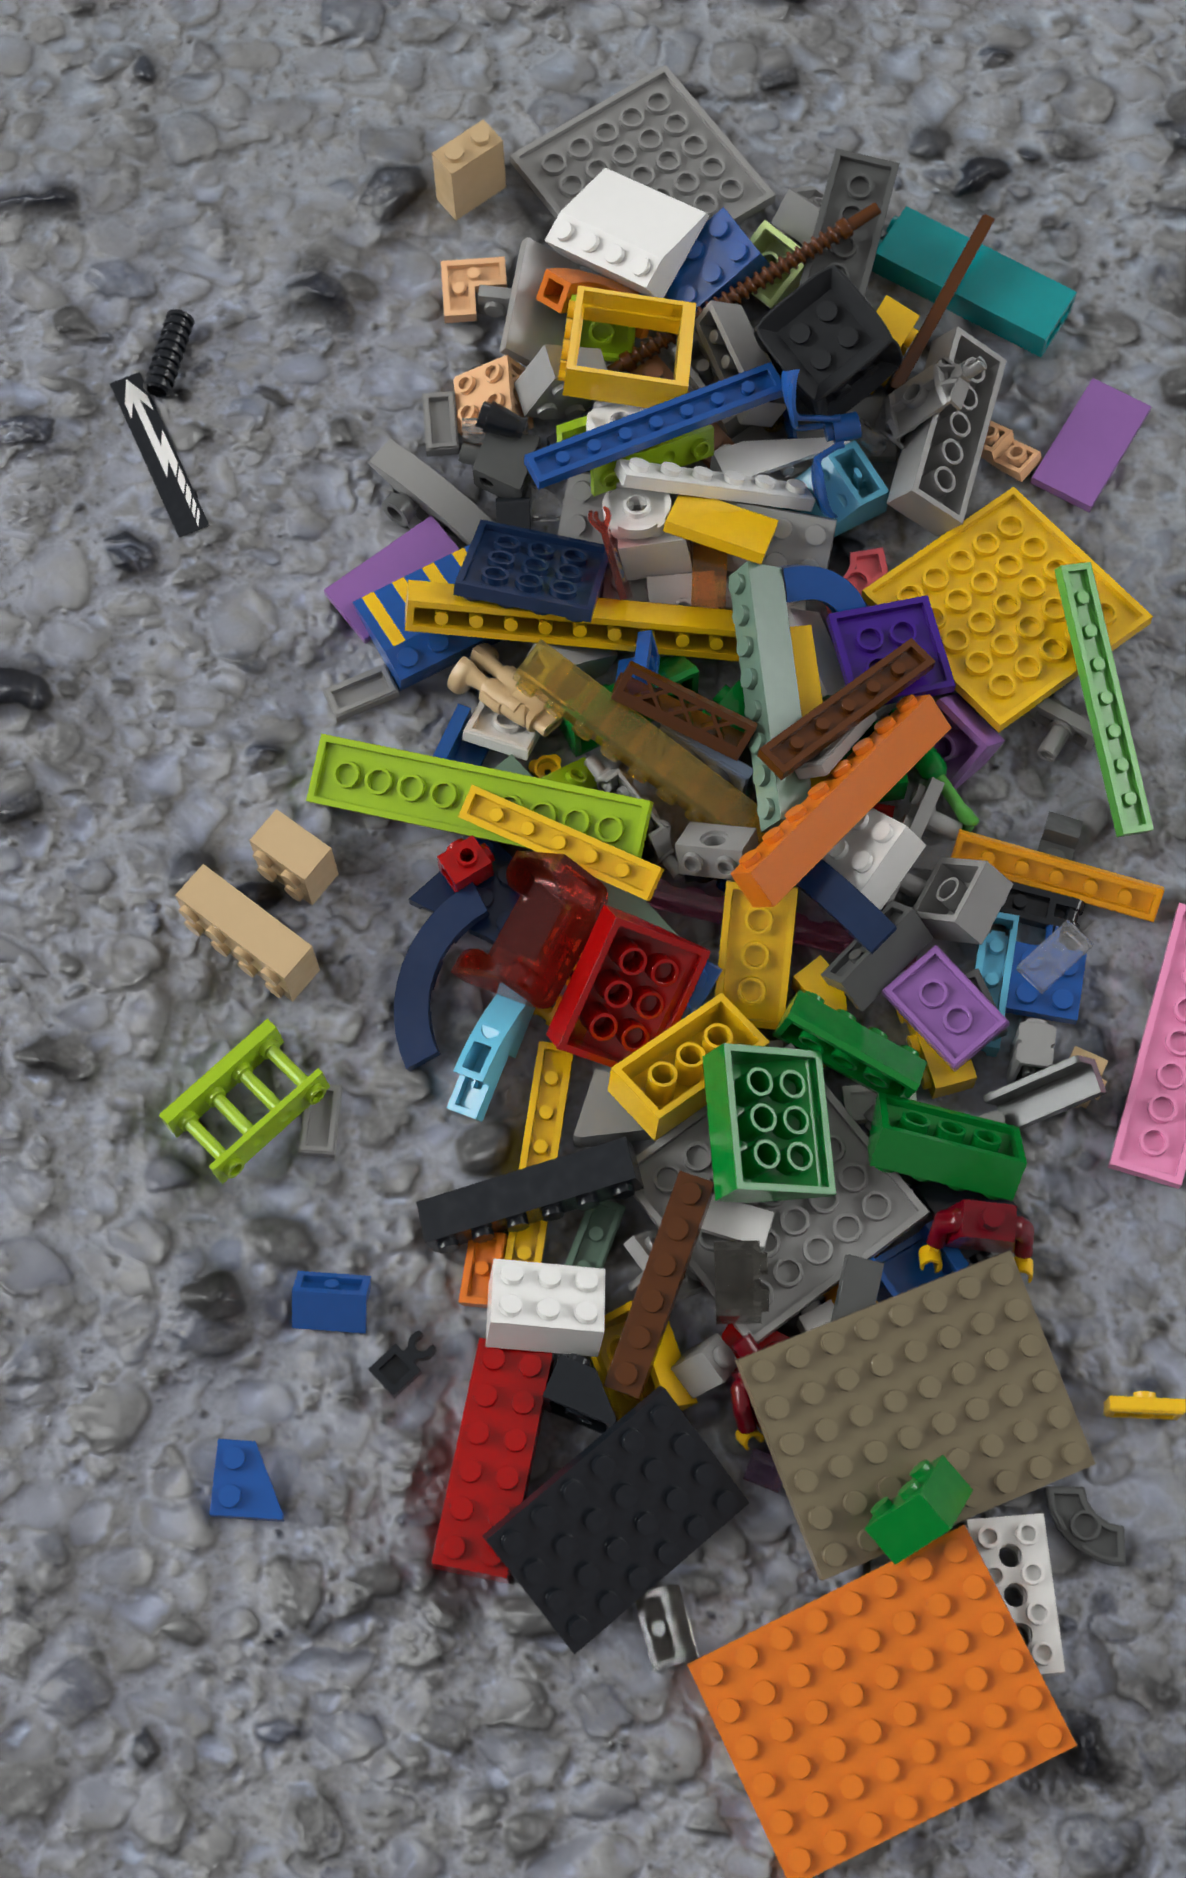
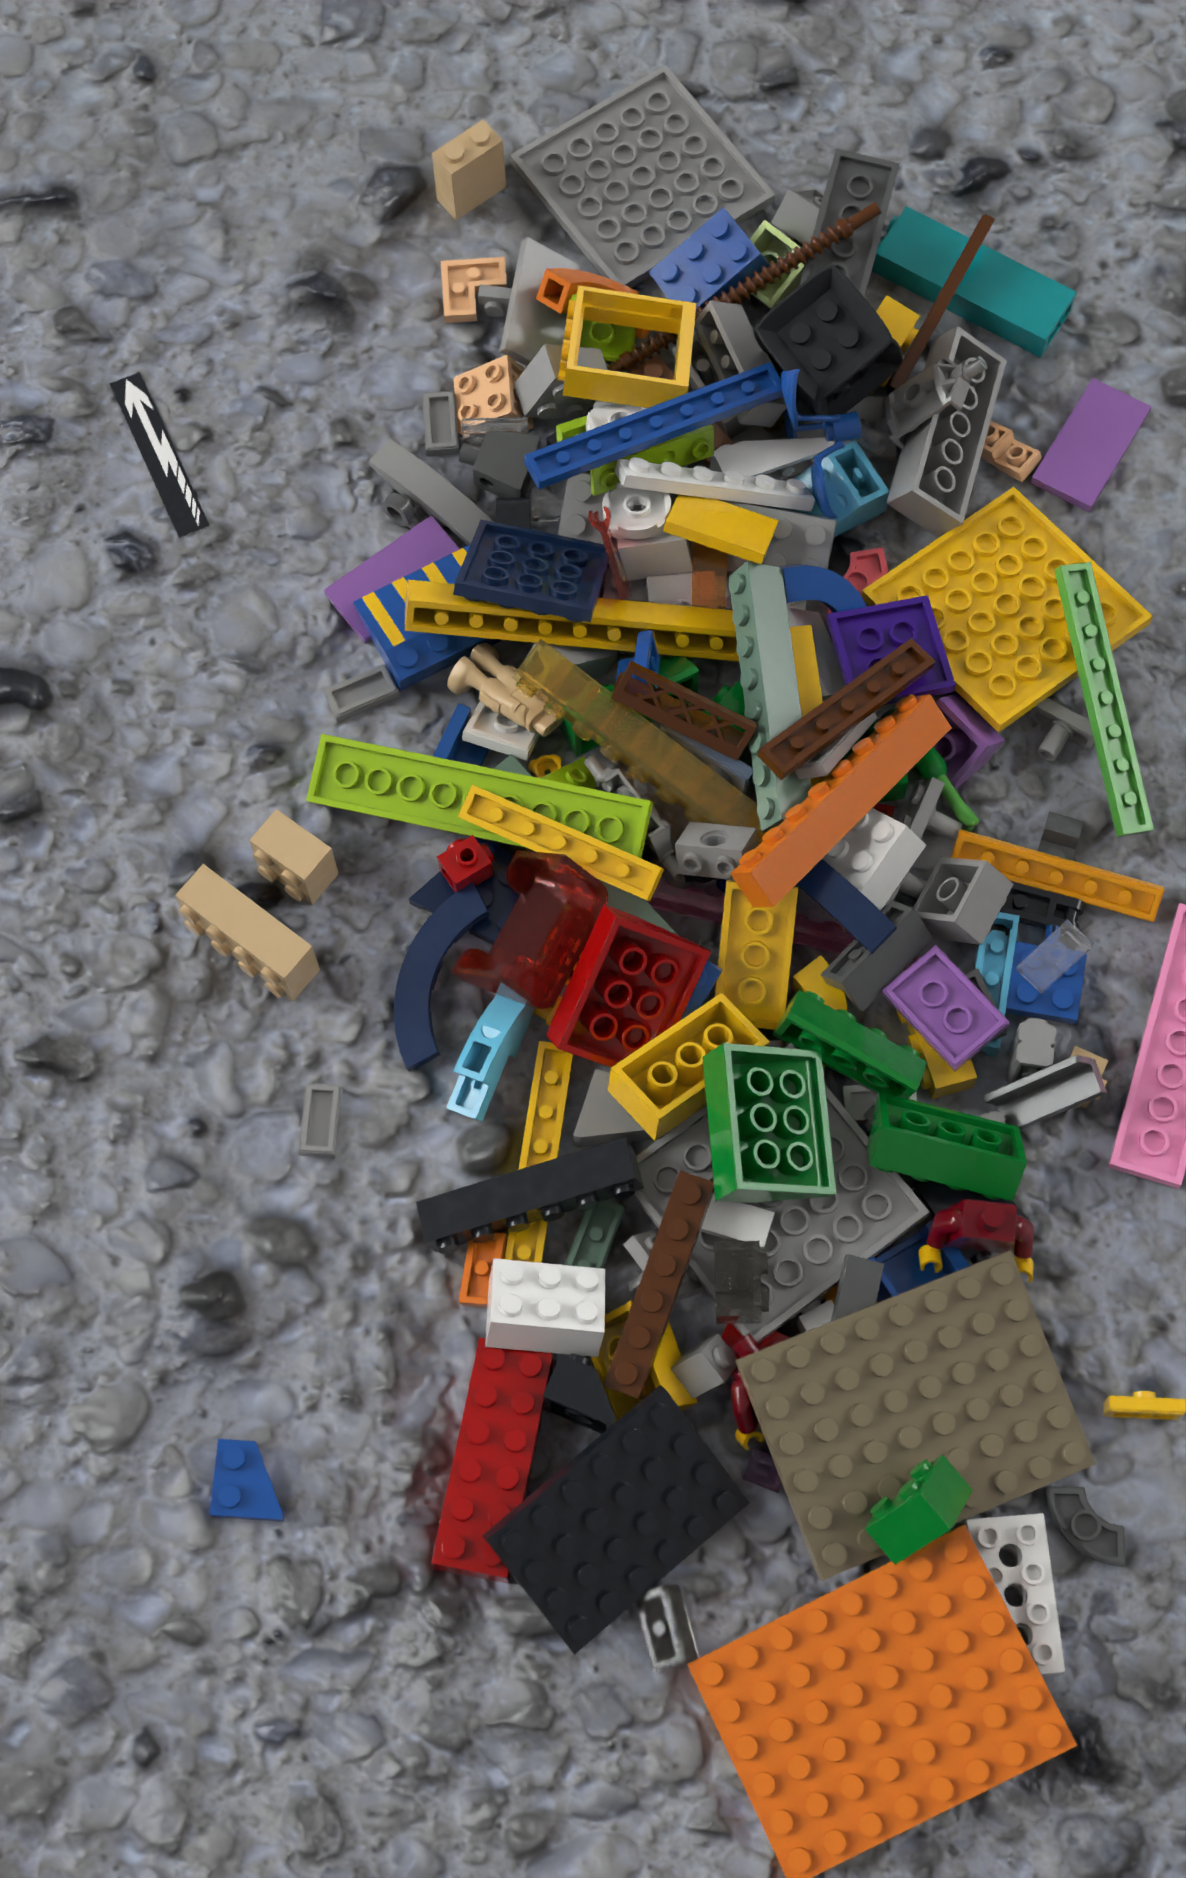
(168, 353): black piece -> none
(237, 1068): lime fence -> none
(330, 1301): blue panel -> none
(398, 1367): black plate -> none
(500, 420): black cone -> none
(627, 232): white slope -> none

